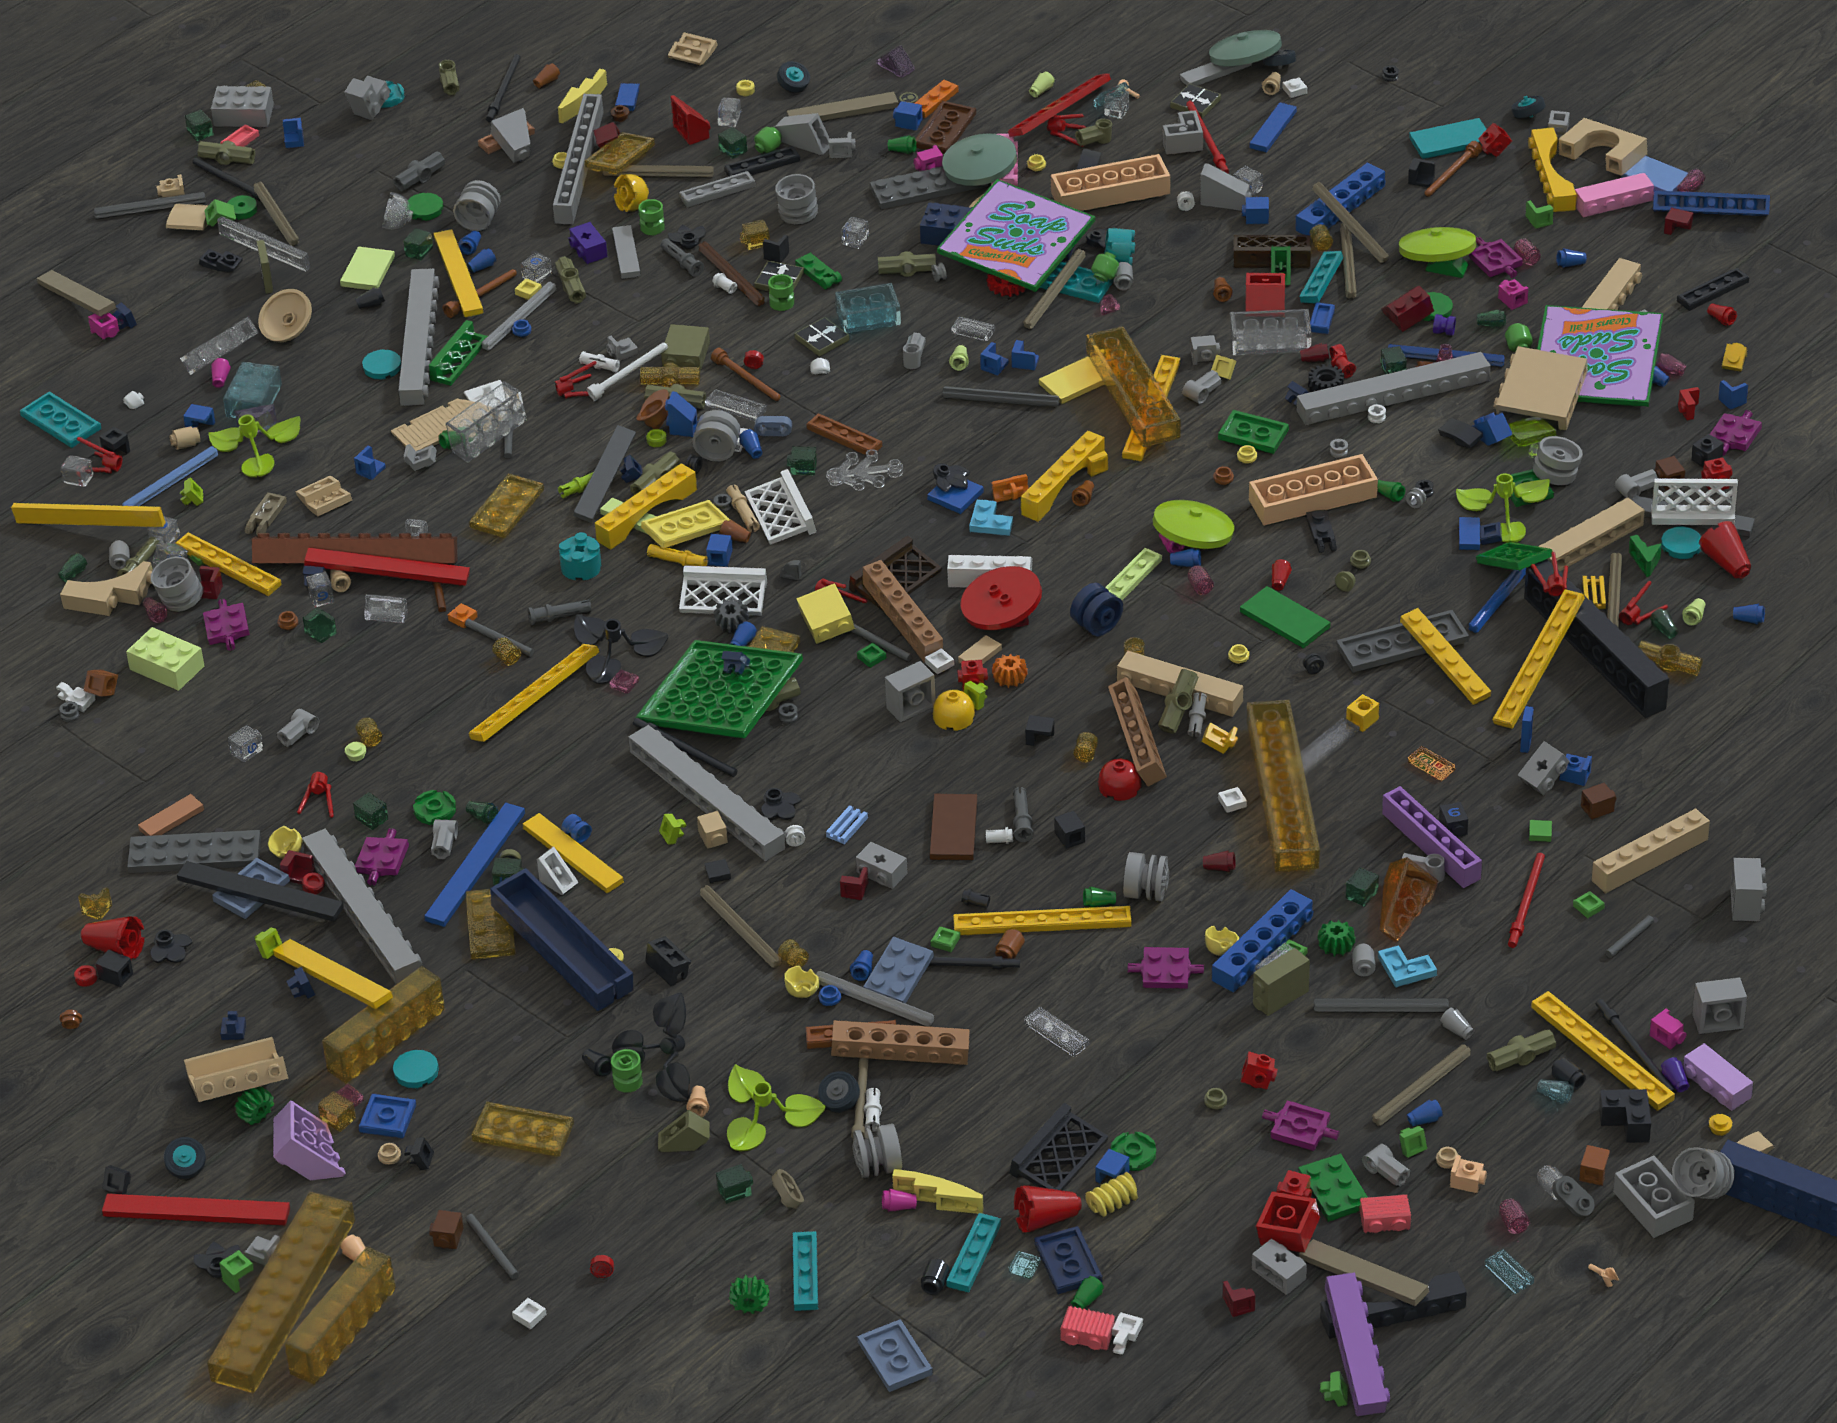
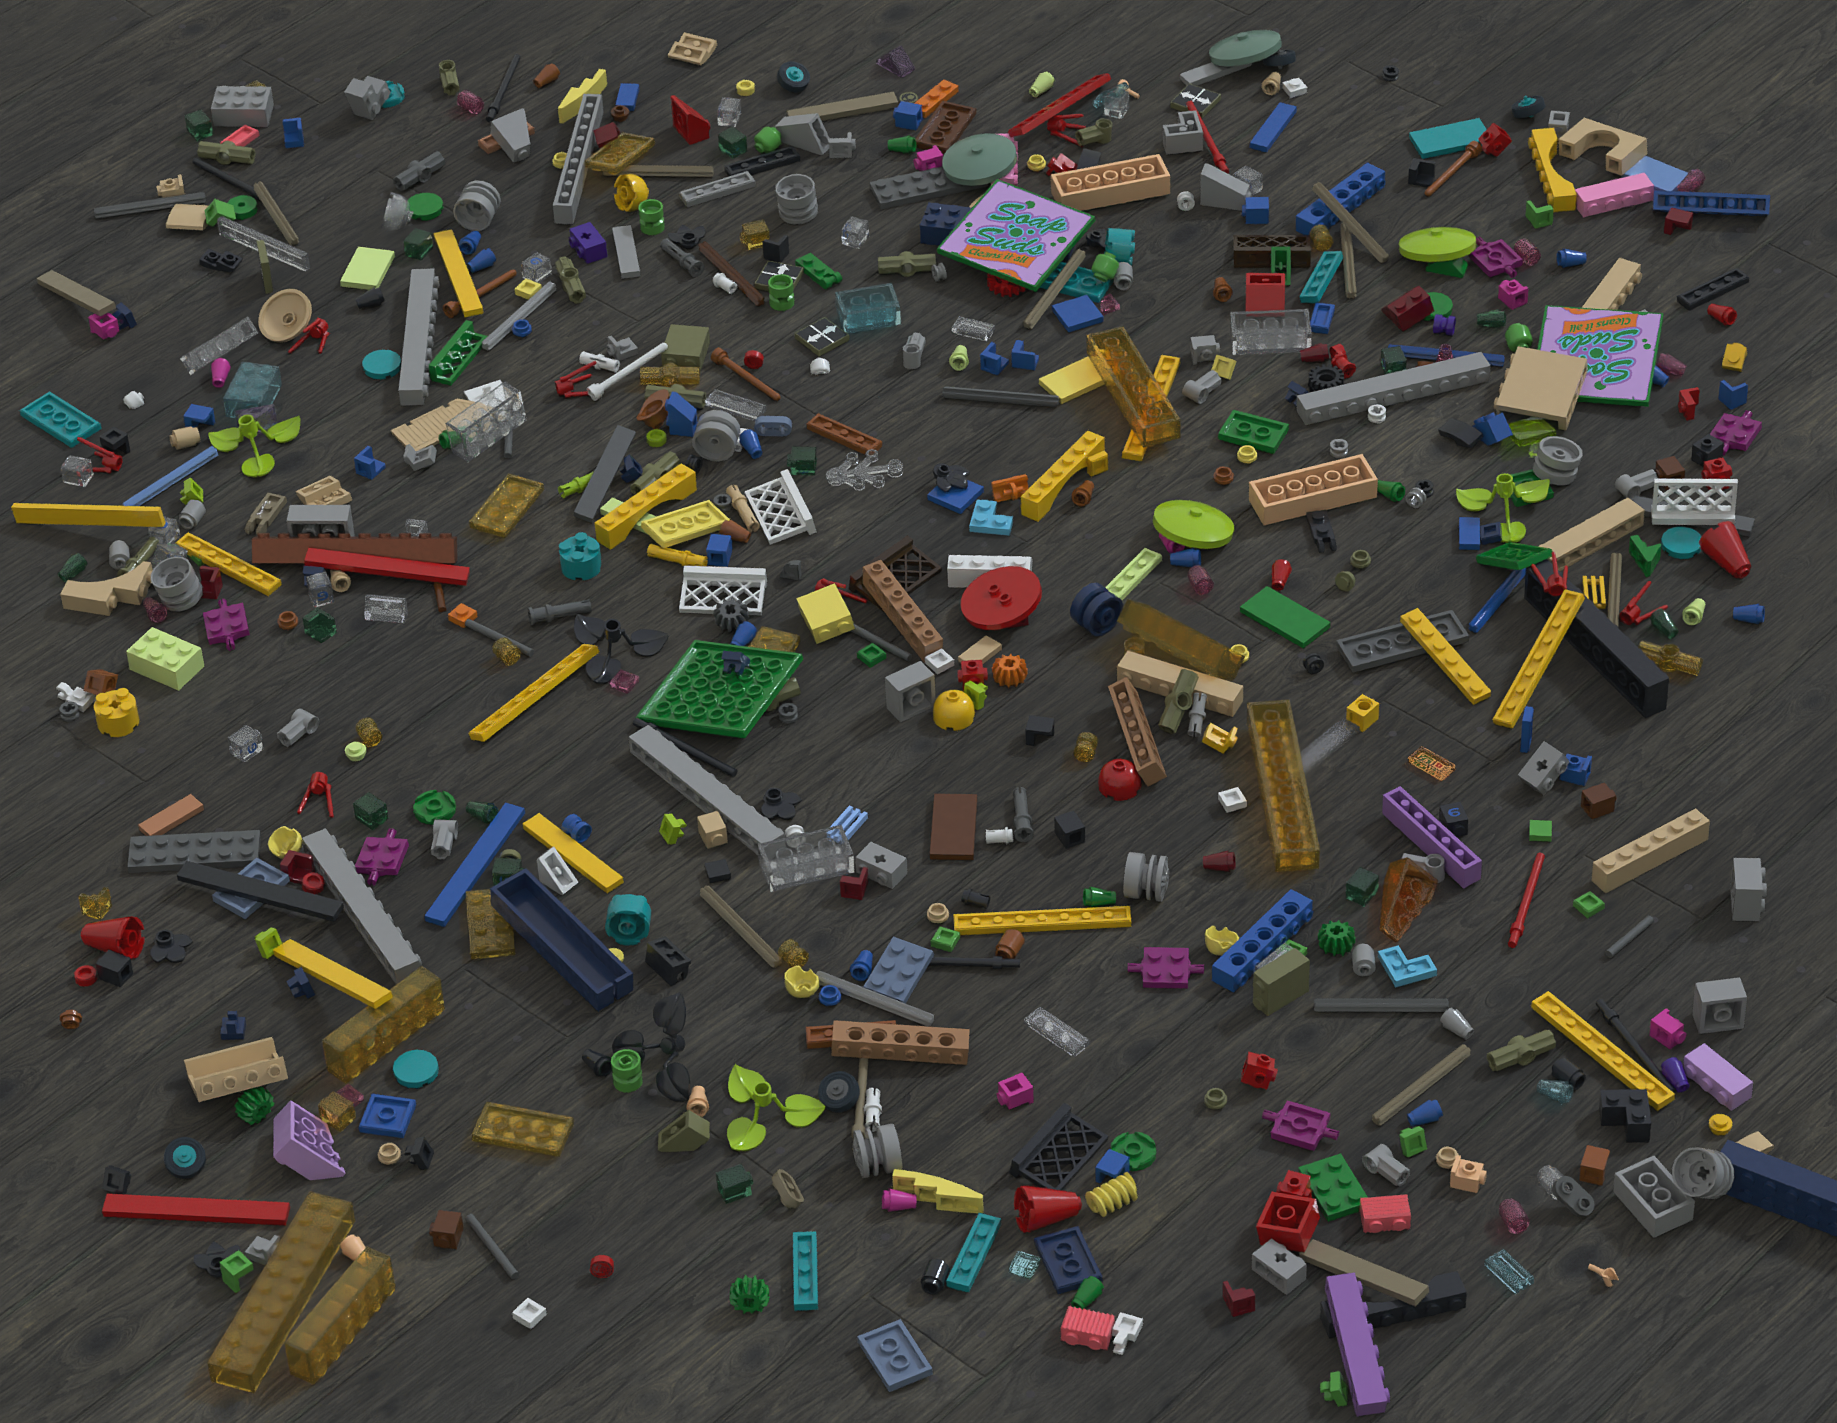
(116, 712): none -> yellow brick
(191, 514): none -> light grey brick
(317, 330): none -> red plant
(320, 519): none -> light grey brick
(470, 102): none -> clear pink brick
(628, 919): none -> teal brick
(806, 858): none -> clear brick
(937, 913): none -> tan plate
(1015, 1091): none -> dark pink brick
(1061, 164): none -> red bracket
(1077, 313): none -> blue tile
(1180, 640): none -> clear yellow brick

